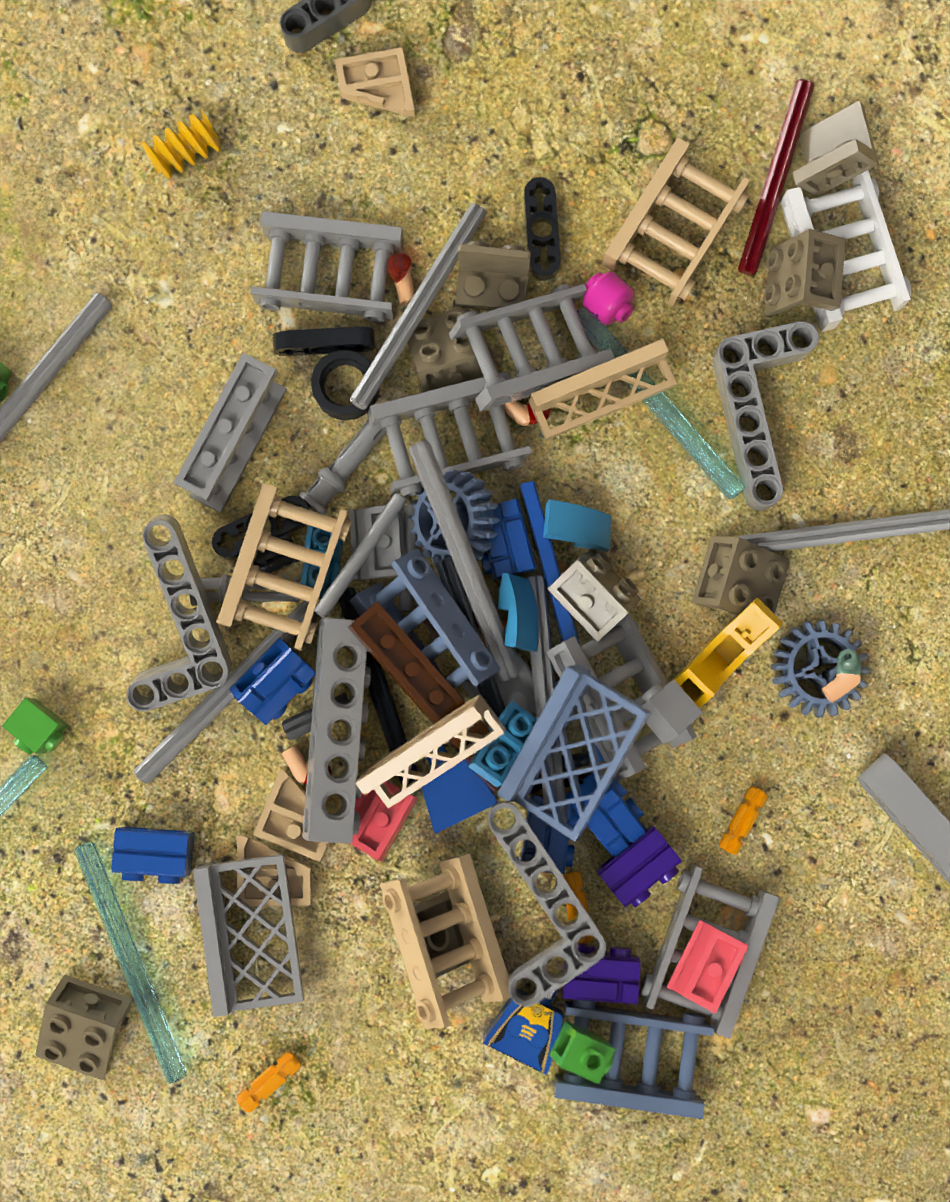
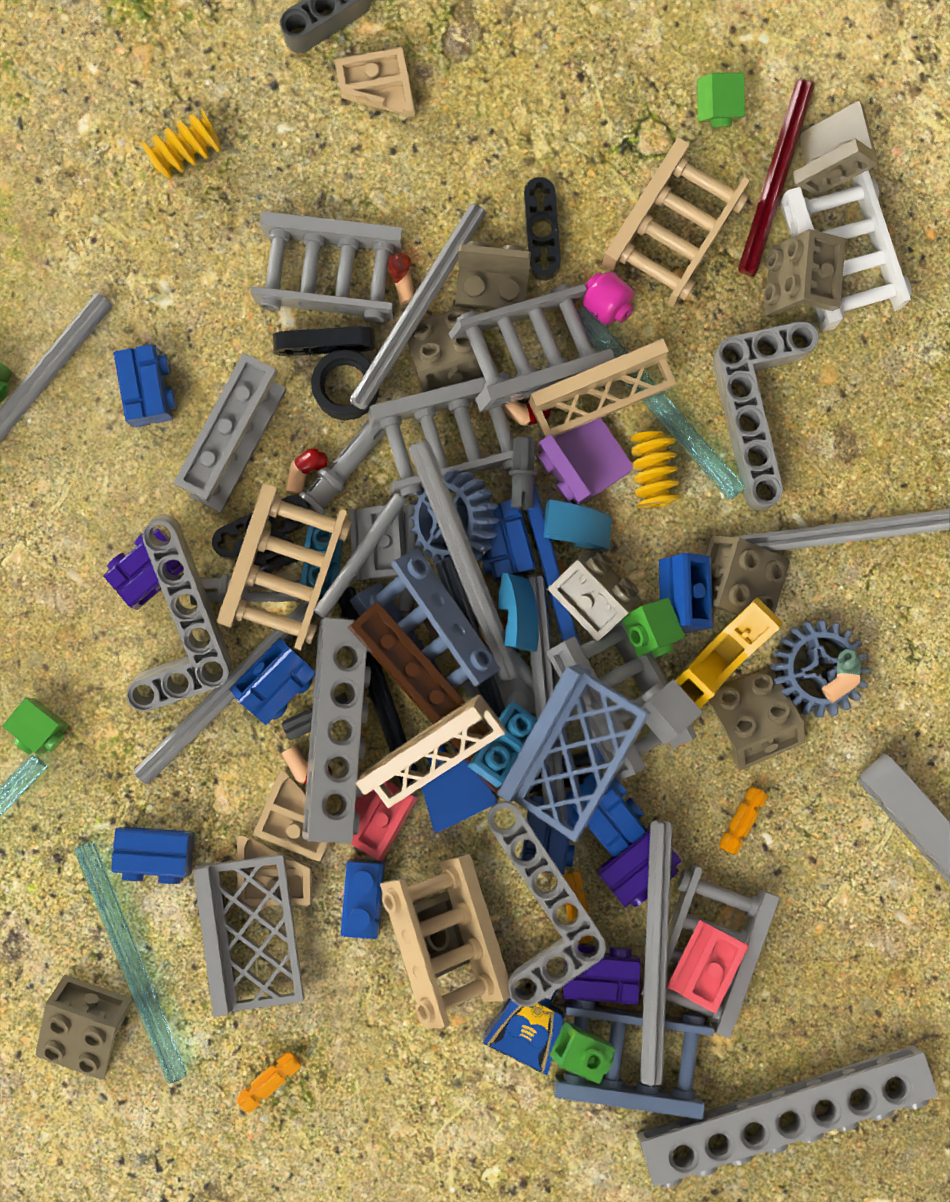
(134, 574): none -> dark purple brick
(144, 385): none -> blue brick
(301, 466): none -> arm
(362, 898): none -> blue brick
(523, 472): none -> dark grey axle
(584, 461): none -> medium lavender bracket
(653, 628): none -> bright green brick
(654, 469): none -> yellow piece
(656, 952): none -> light grey axle
(688, 585): none -> blue brick
(721, 98): none -> bright green brick
(757, 718): none -> dark tan bracket
(766, 1108): none -> light grey brick

